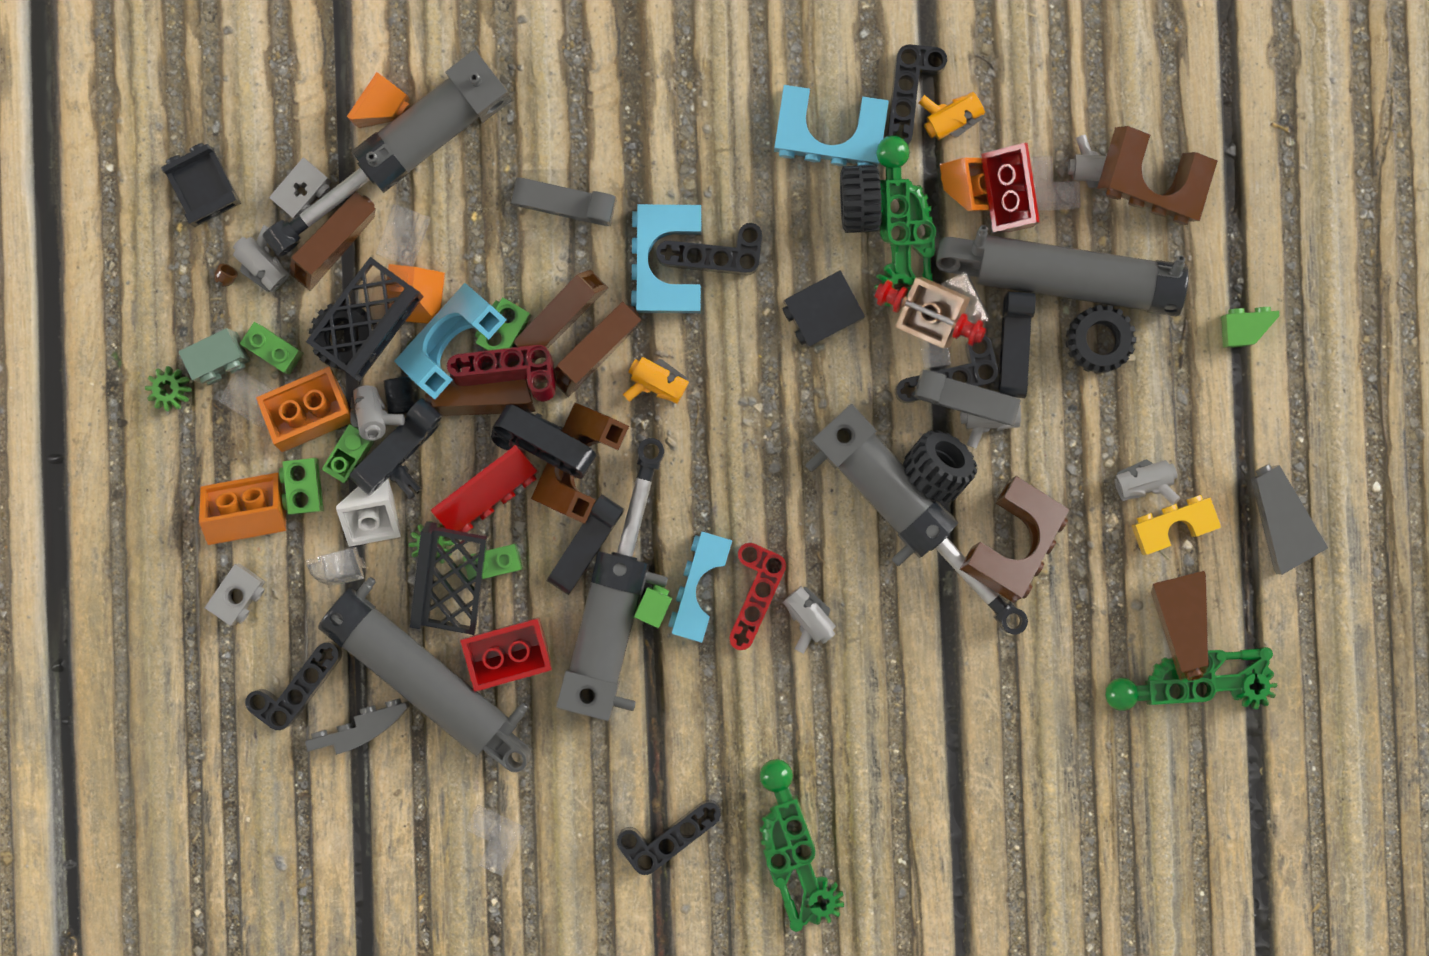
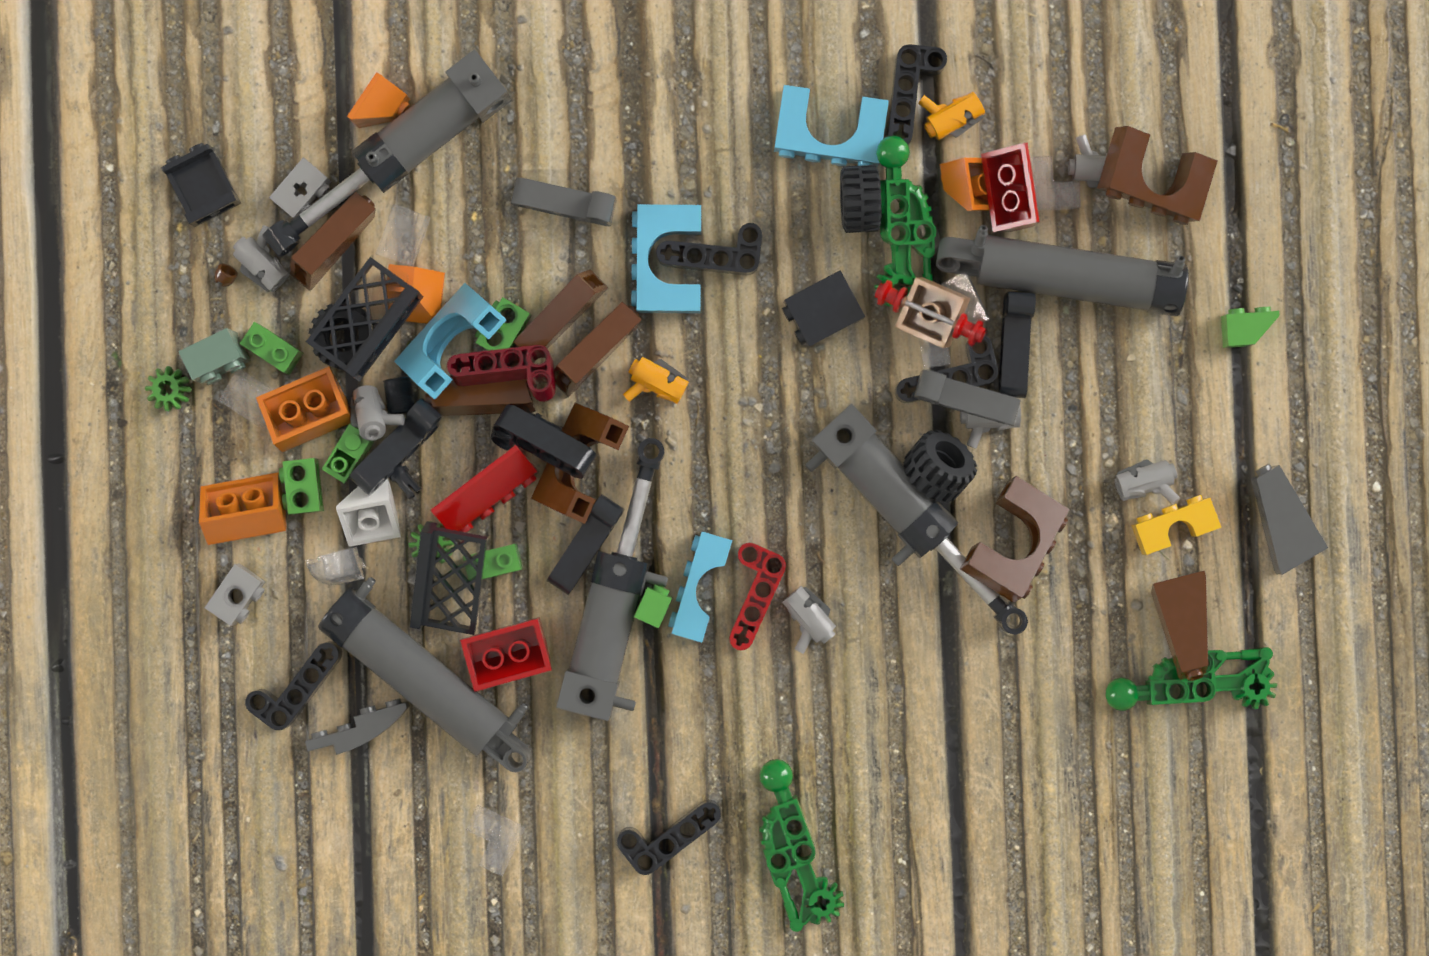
(1118, 325): black tyre -> none

